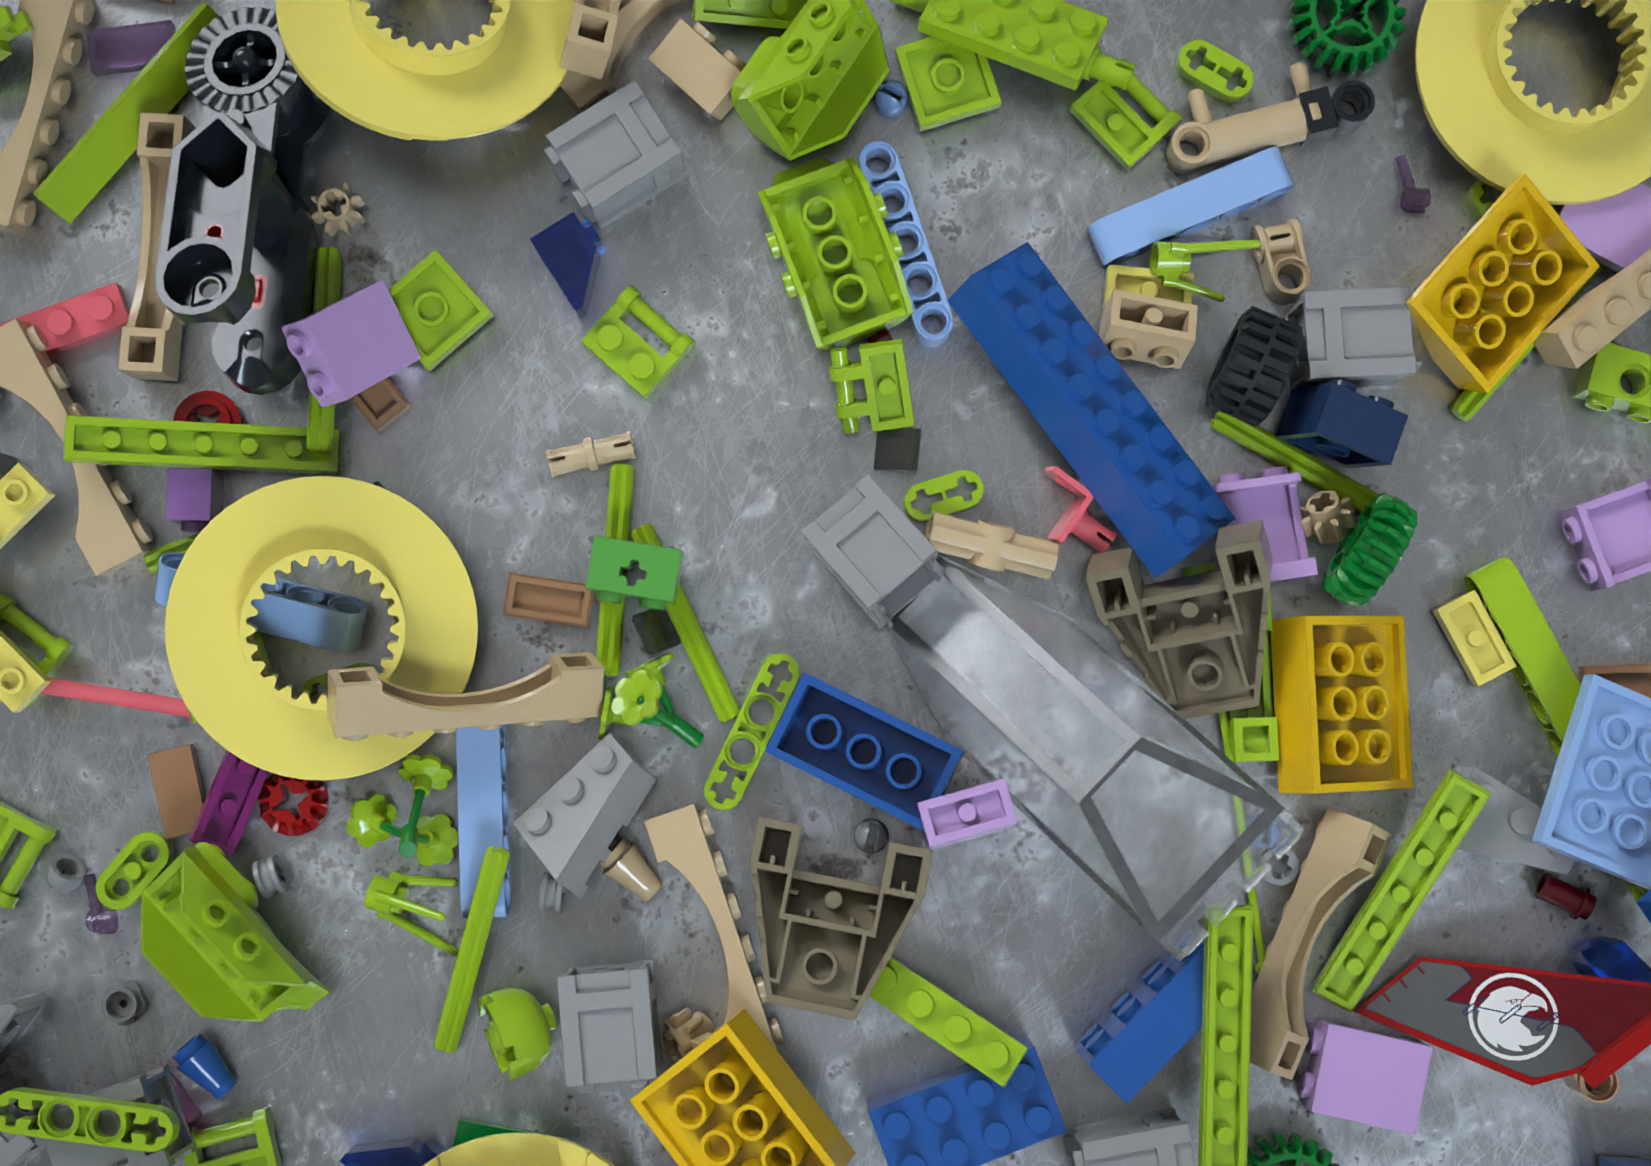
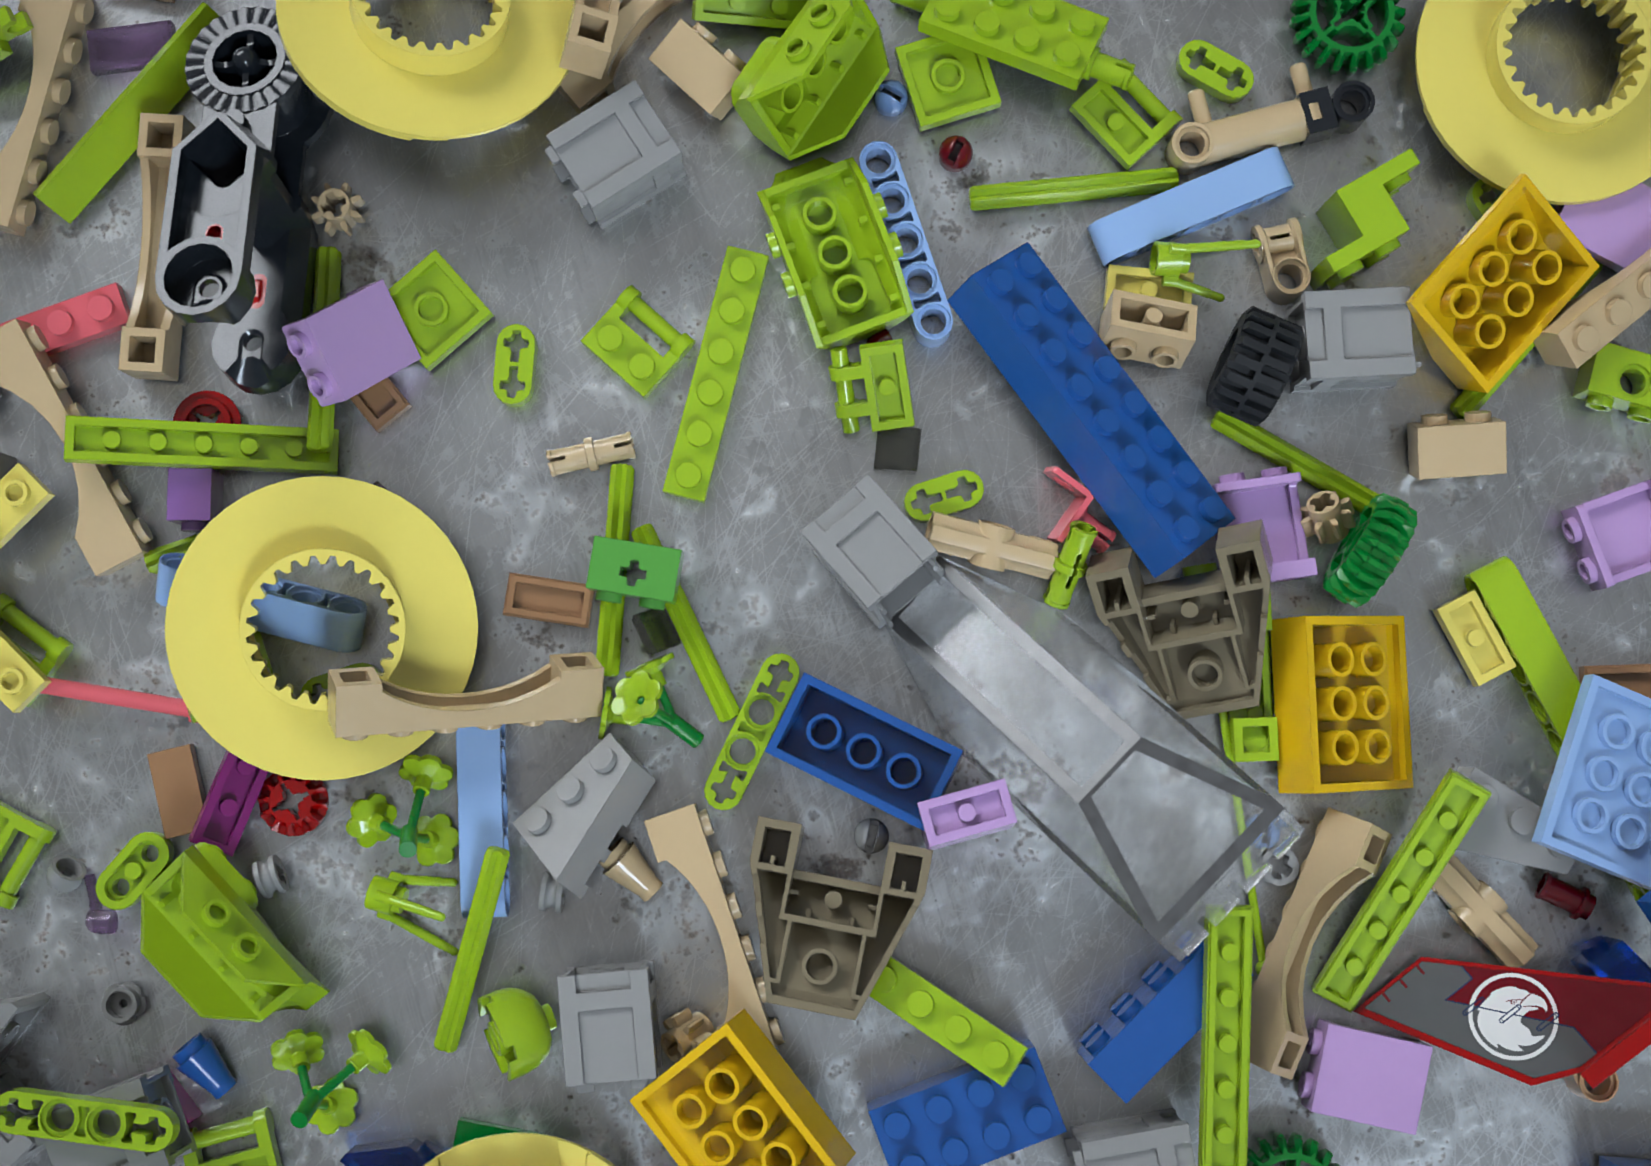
(332, 1103): none -> lime plant
(504, 365): none -> lime beam
(571, 258): clear blue slope -> none
(716, 374): none -> lime plate
(963, 158): none -> dark red hinge
(1070, 564): none -> lime pin
(1072, 188): none -> lime axle
(1342, 424): dark blue brick -> none
(1363, 221): none -> lime bracket
(1412, 199): clear purple hand -> none
(1457, 446): none -> tan brick
(1483, 914): none -> tan piece

